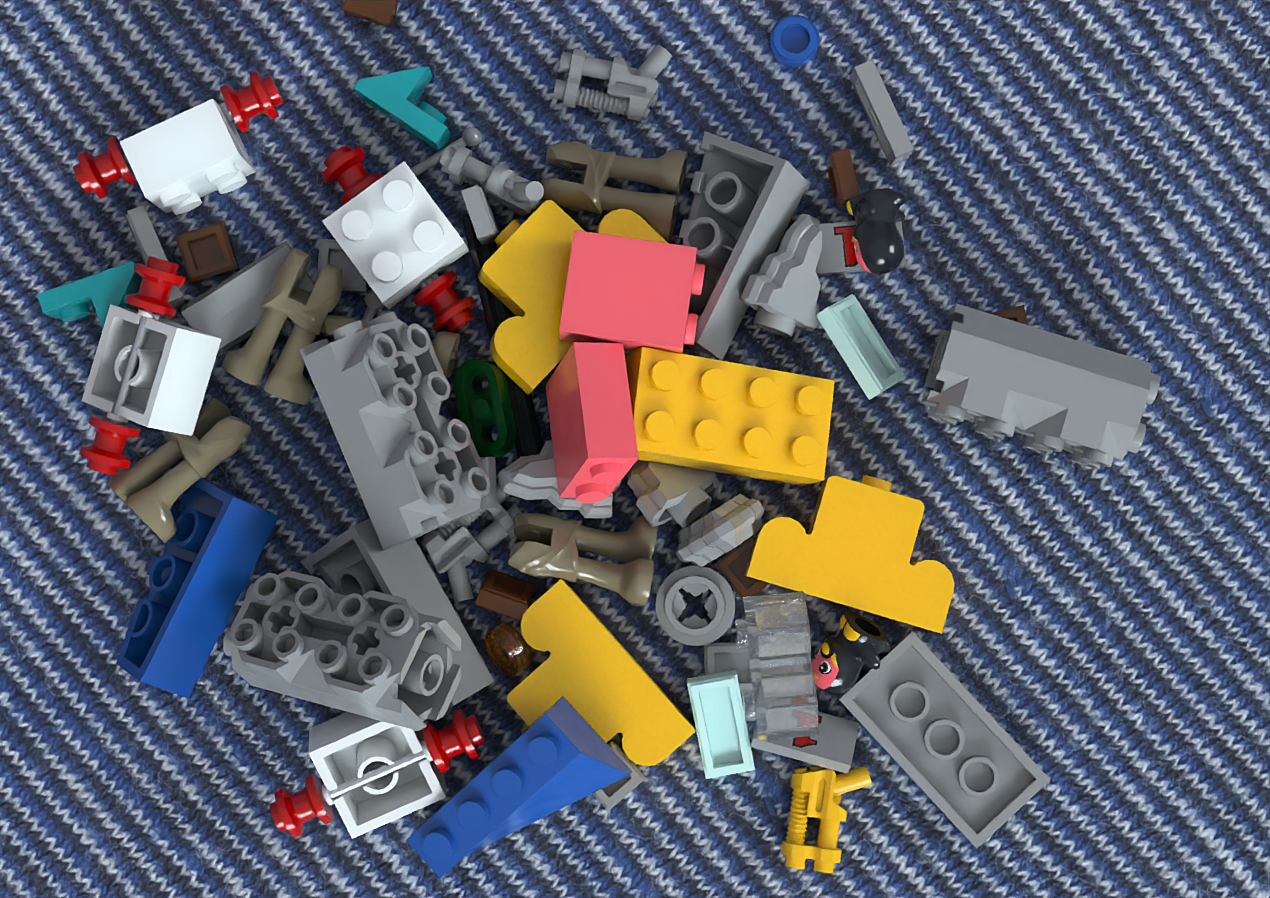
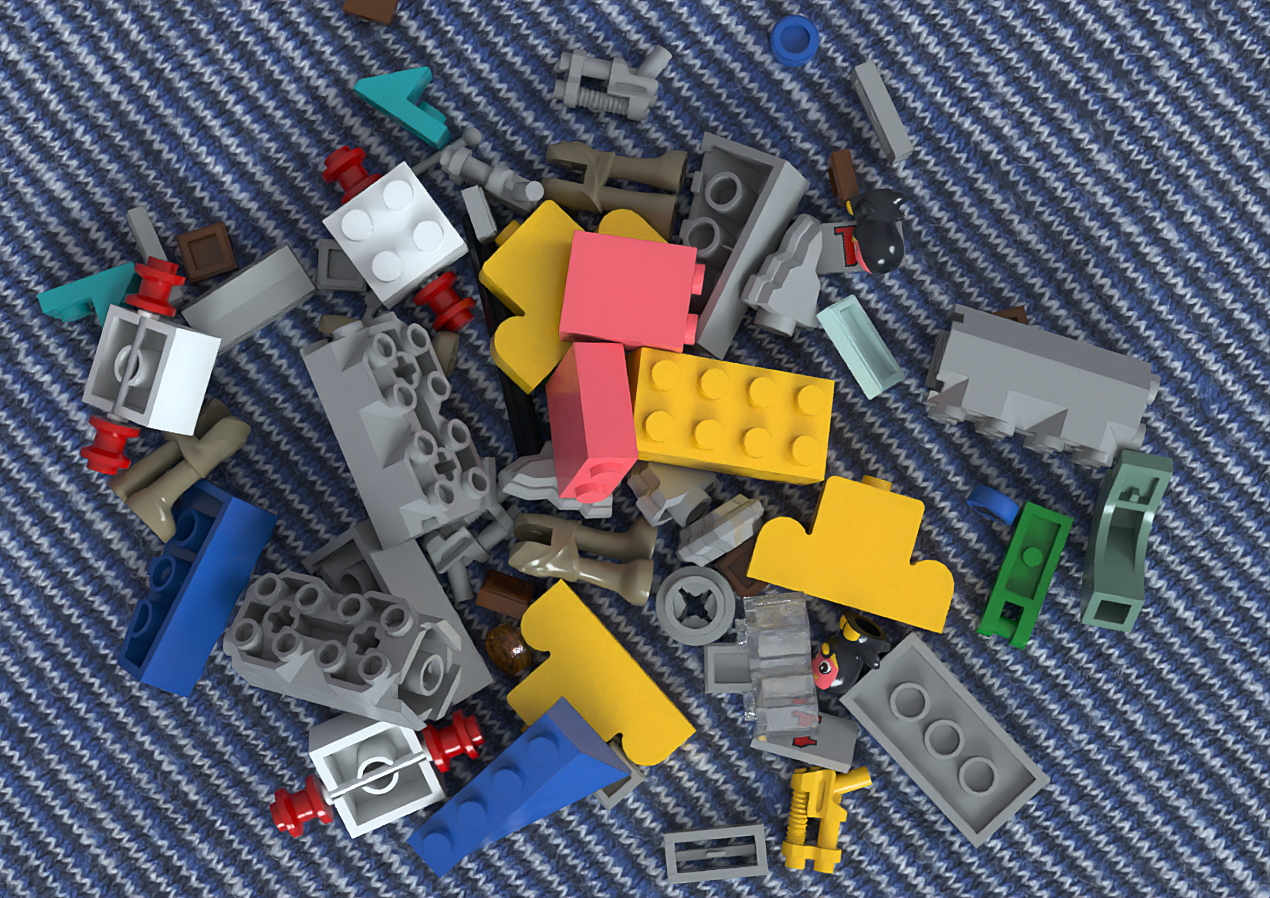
(185, 153): white brick -> none
(308, 315): dark tan piece -> none
(484, 410): dark green plate -> none
(719, 872): none -> light grey tile
(720, 724): light aqua tile -> none
(993, 504): none -> blue tile
(1024, 573): none -> green plate
(1119, 538): none -> sand green arch

